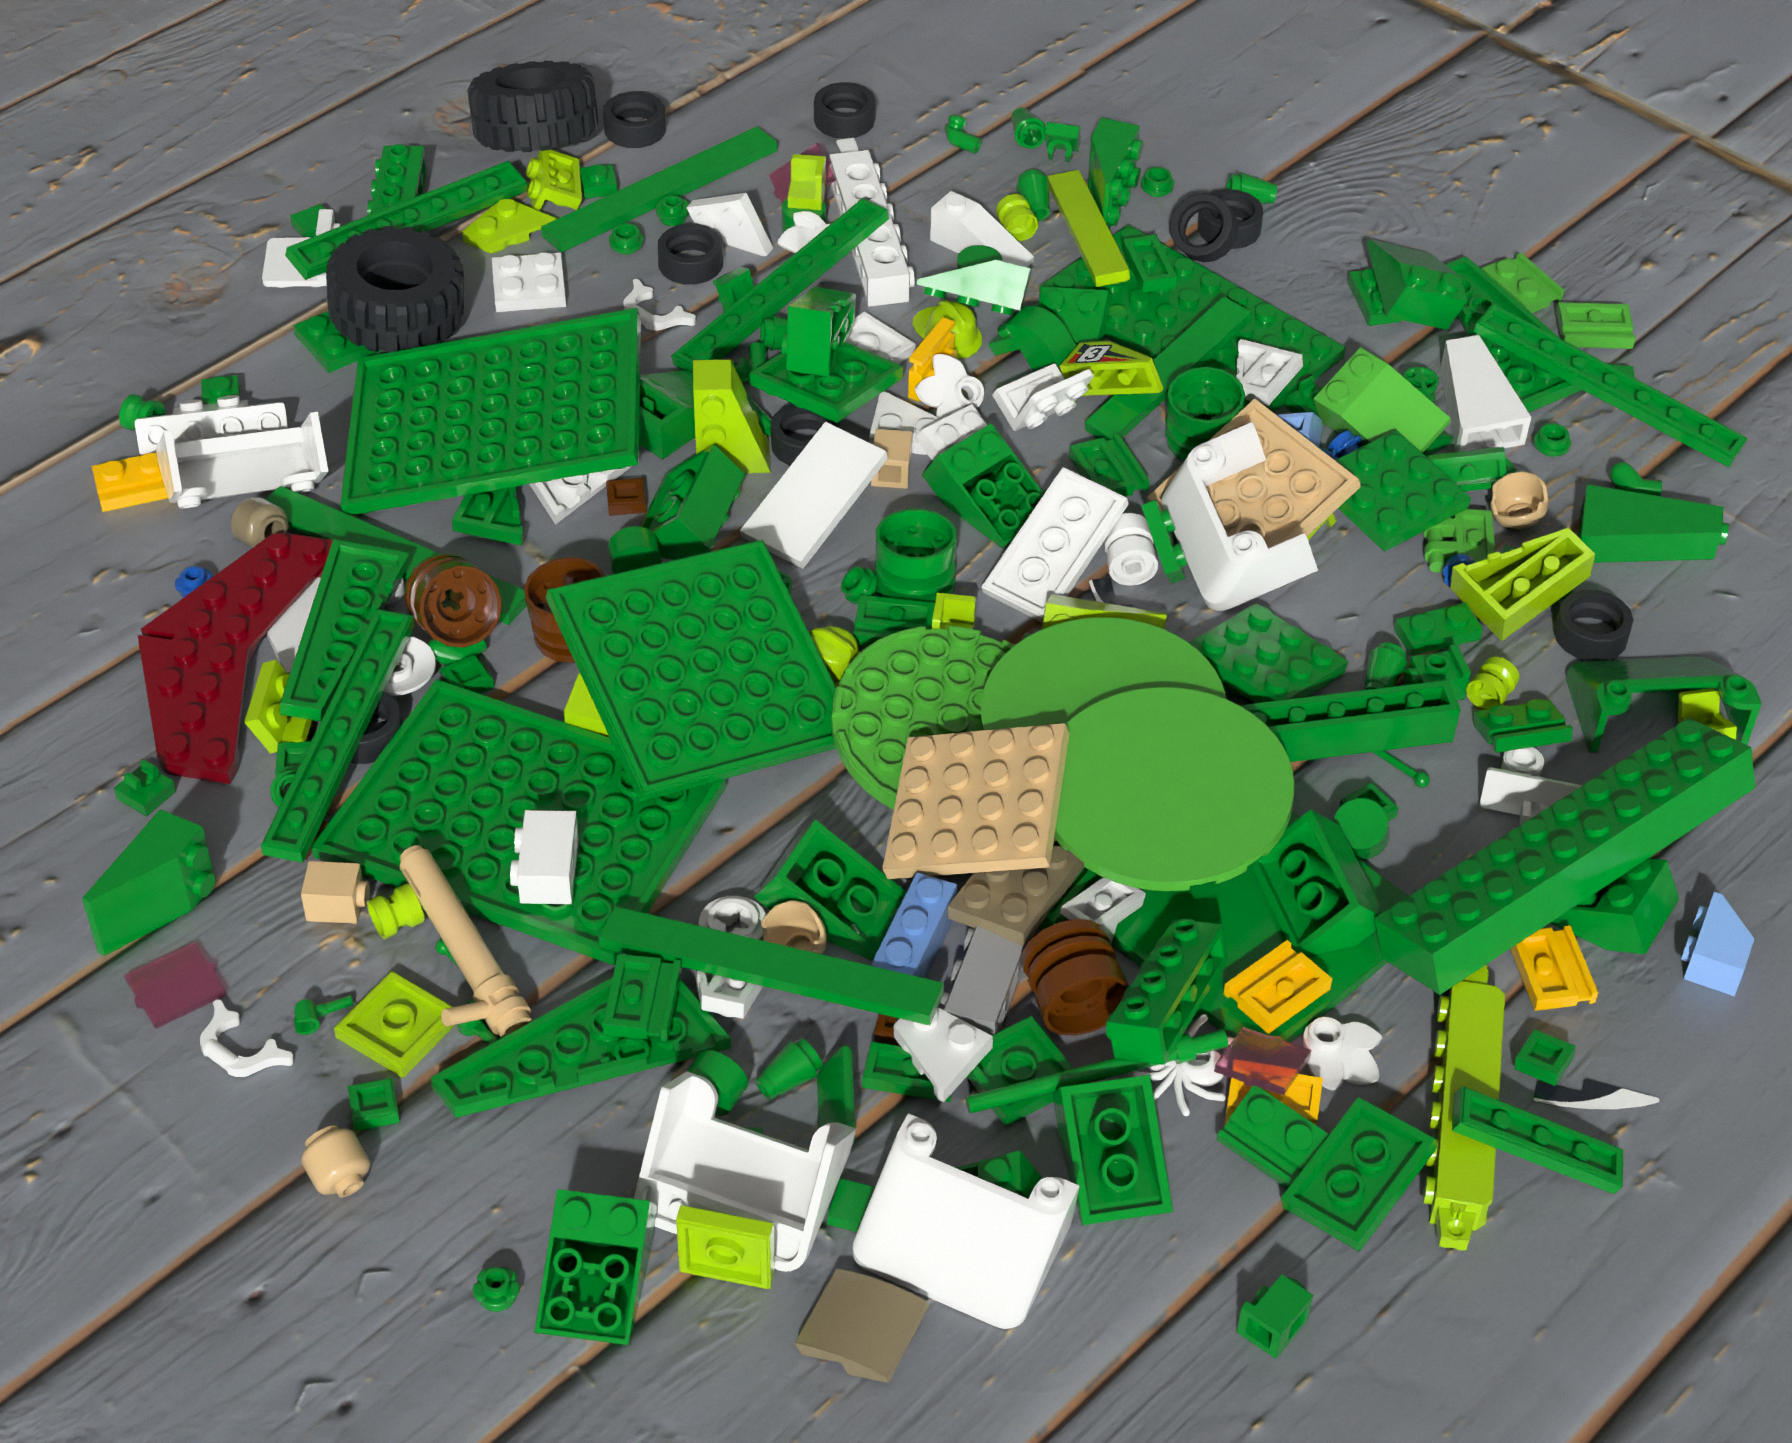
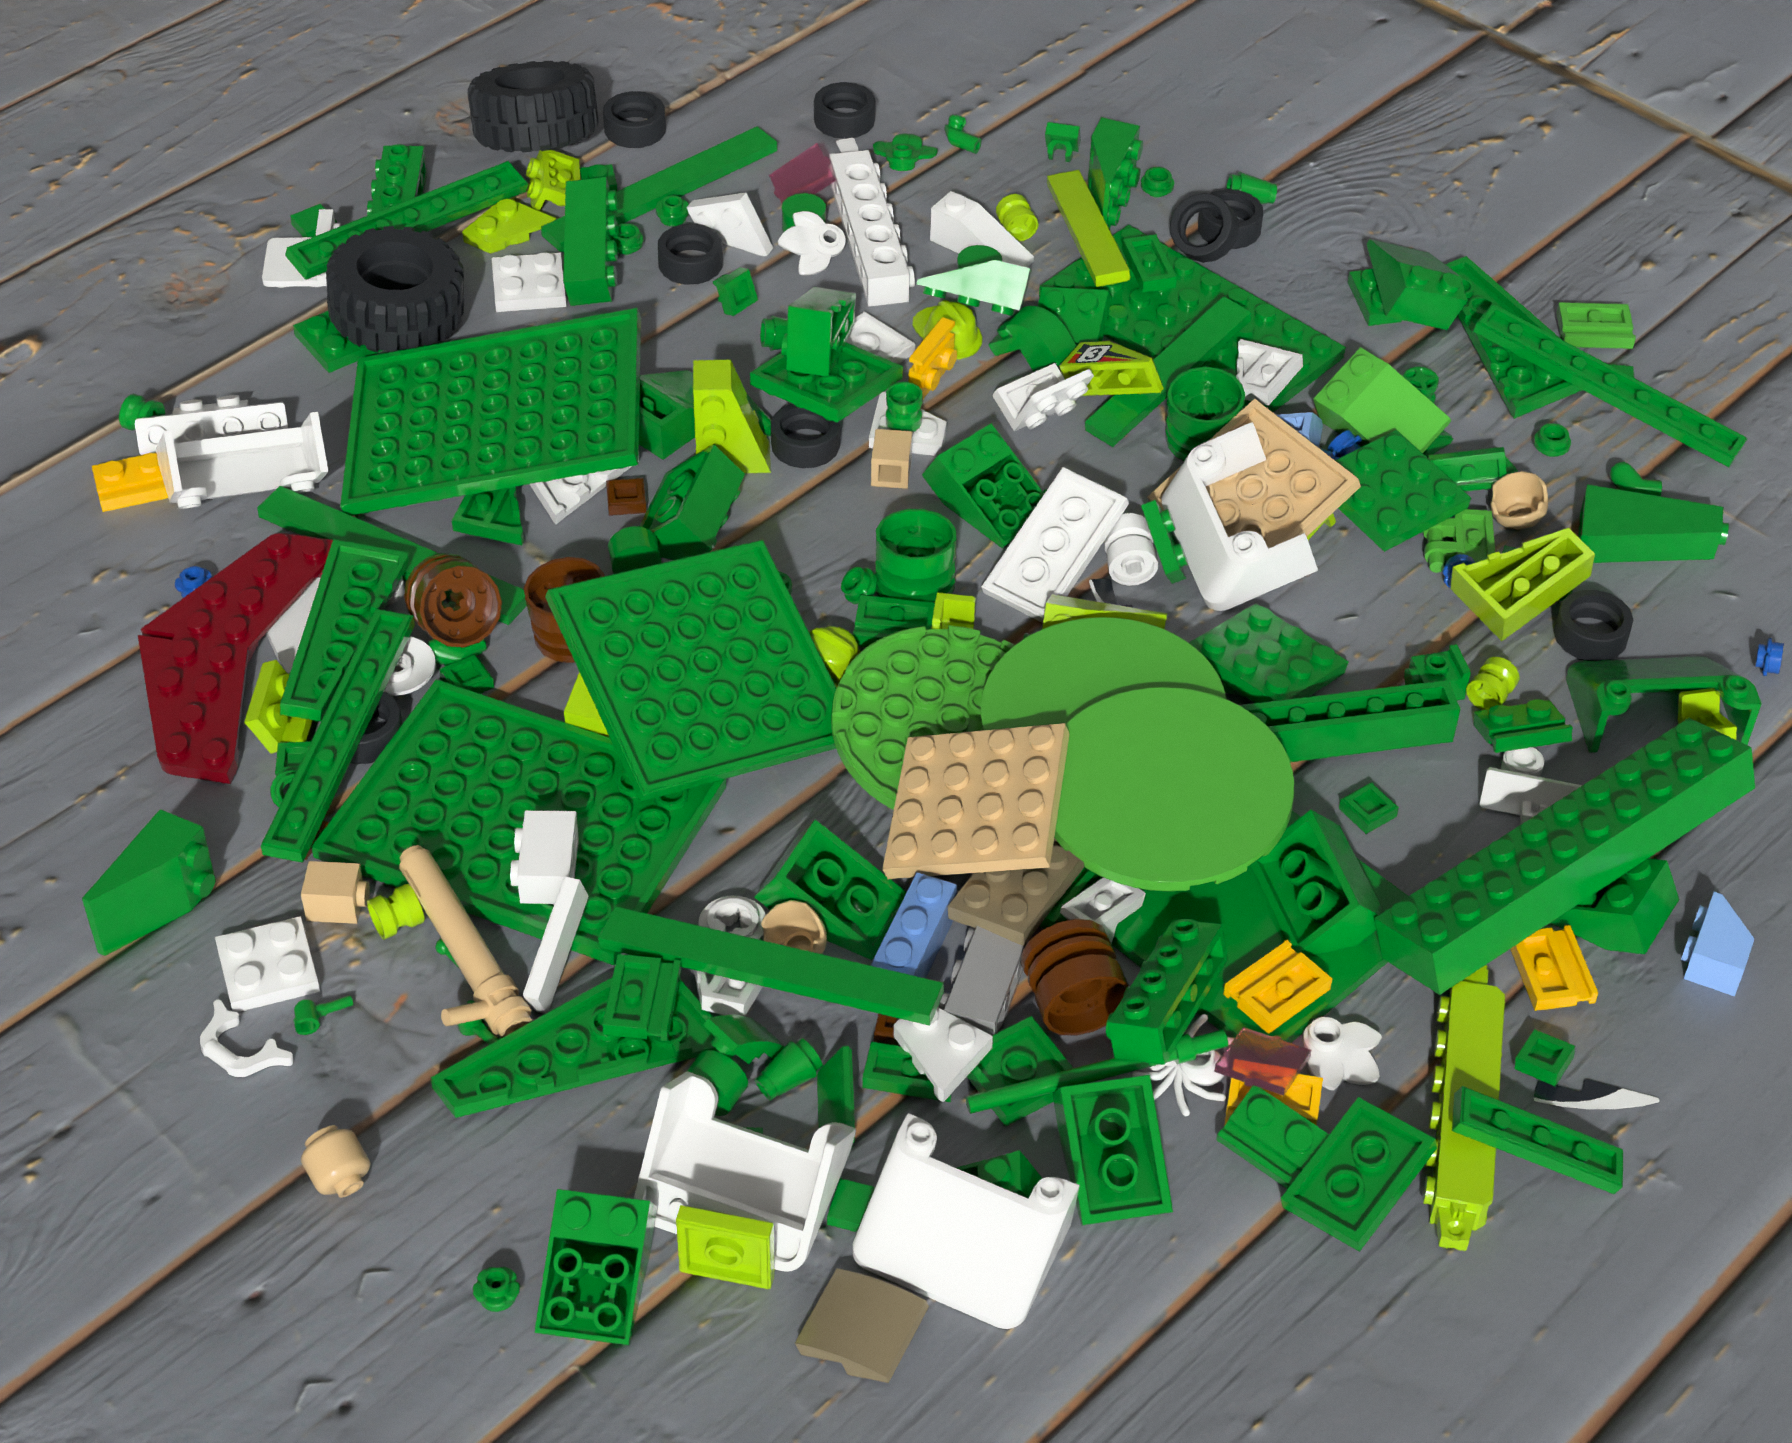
(144, 788): green tile -> none
(174, 985): clear pink piece -> none
(219, 387): green plate -> none
(256, 520): dark tan head -> none
(267, 964): none -> white plate
(373, 1104): green tile -> none
(395, 1024): lime tile -> none
(555, 945): none -> white tile
(589, 241): none -> green brick
(655, 322): white helmet -> none
(742, 1037): none -> green slope
(757, 357): green arm -> none
(782, 285): green tile -> none
(807, 182): lime panel -> none
(814, 494): white tile -> none
(904, 151): none -> green plate
(904, 407): none -> green wheel
(944, 388): white plate -> none
(950, 431): white plate -> none
(1027, 128): green cone -> none
(1035, 189): green cone -> none
(1109, 465): green plate -> none
(1275, 1315): green brick -> none
(1302, 399): green tile -> none
(1364, 827): green piece -> none
(1385, 666): green cone -> none
(1420, 779): green hinge -> none
(1438, 629): green plate -> none
(1480, 398): white slope -> none
(1525, 282): bright green plate -> none
(1769, 657): none -> blue plate

